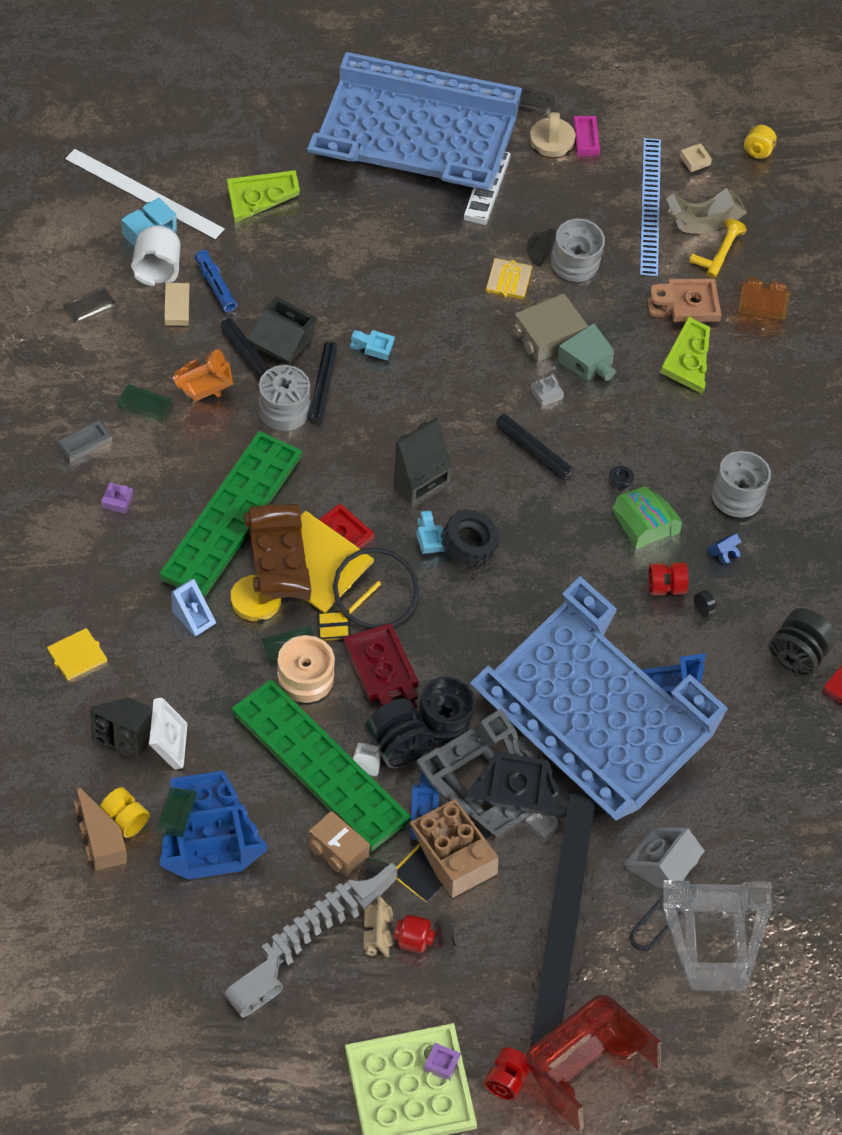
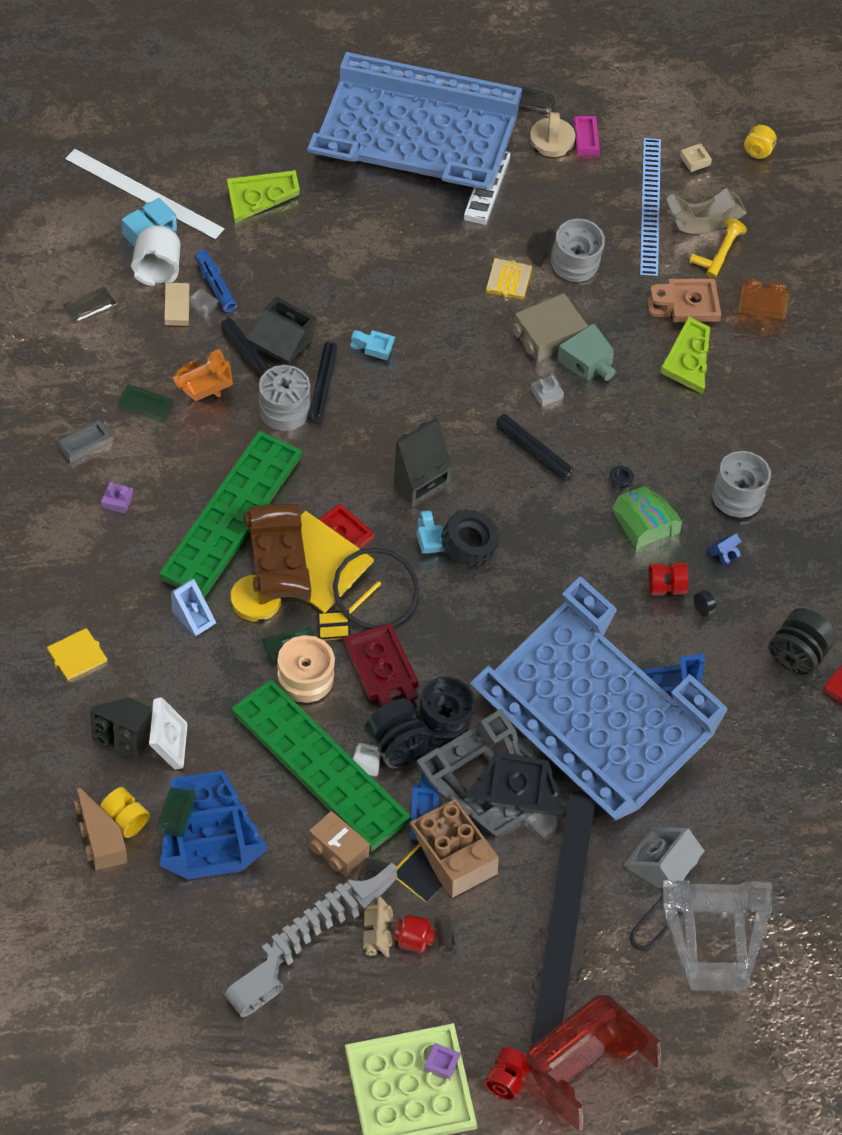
(202, 303): none -> clear tile

